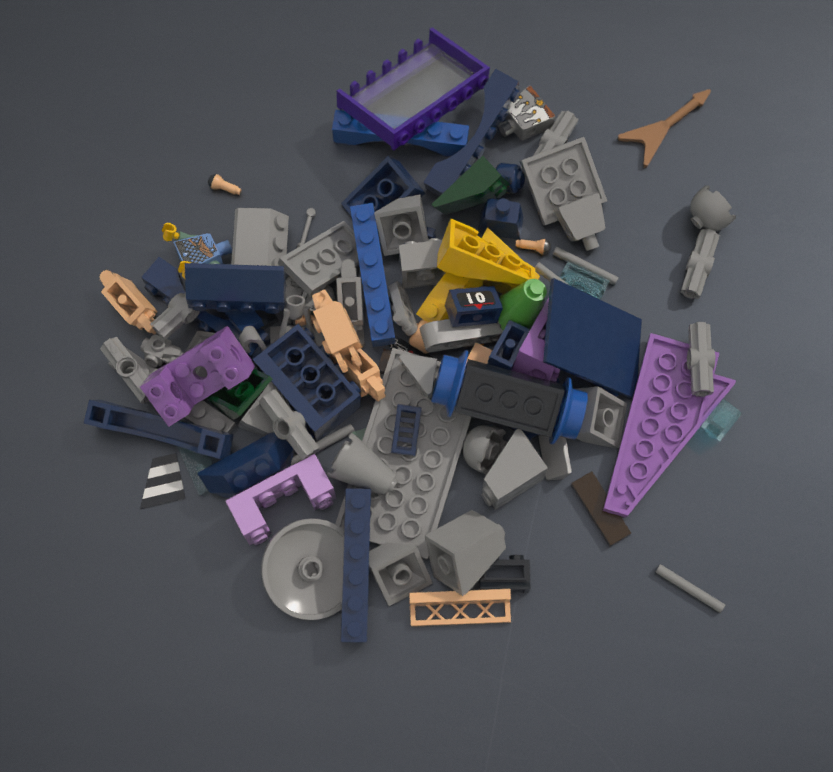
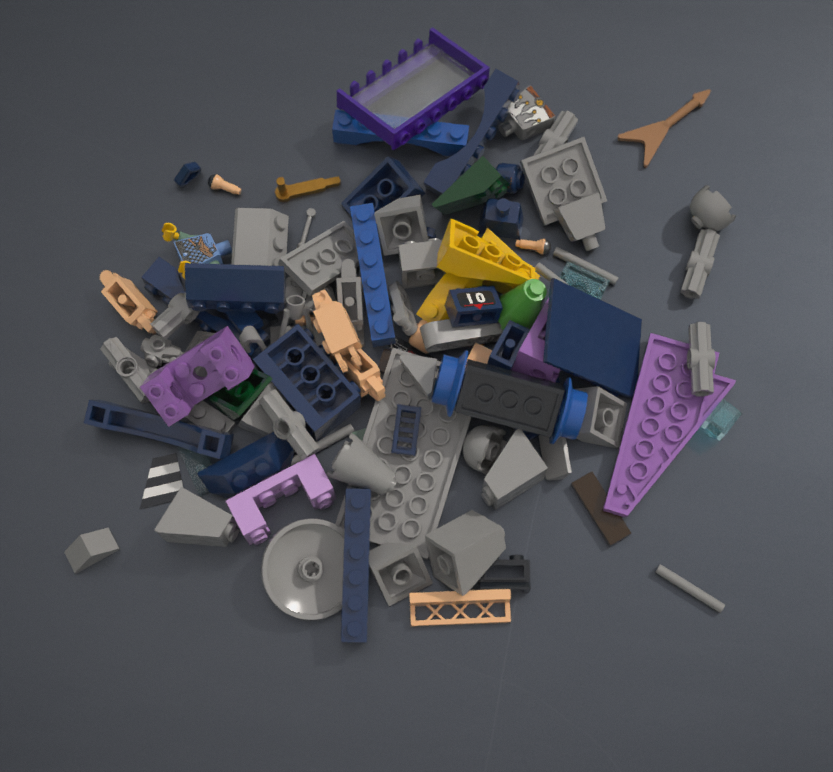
(90, 549): none -> light grey slope
(187, 173): none -> dark blue tile
(196, 522): none -> light grey slope
(287, 192): none -> pearl gold piece

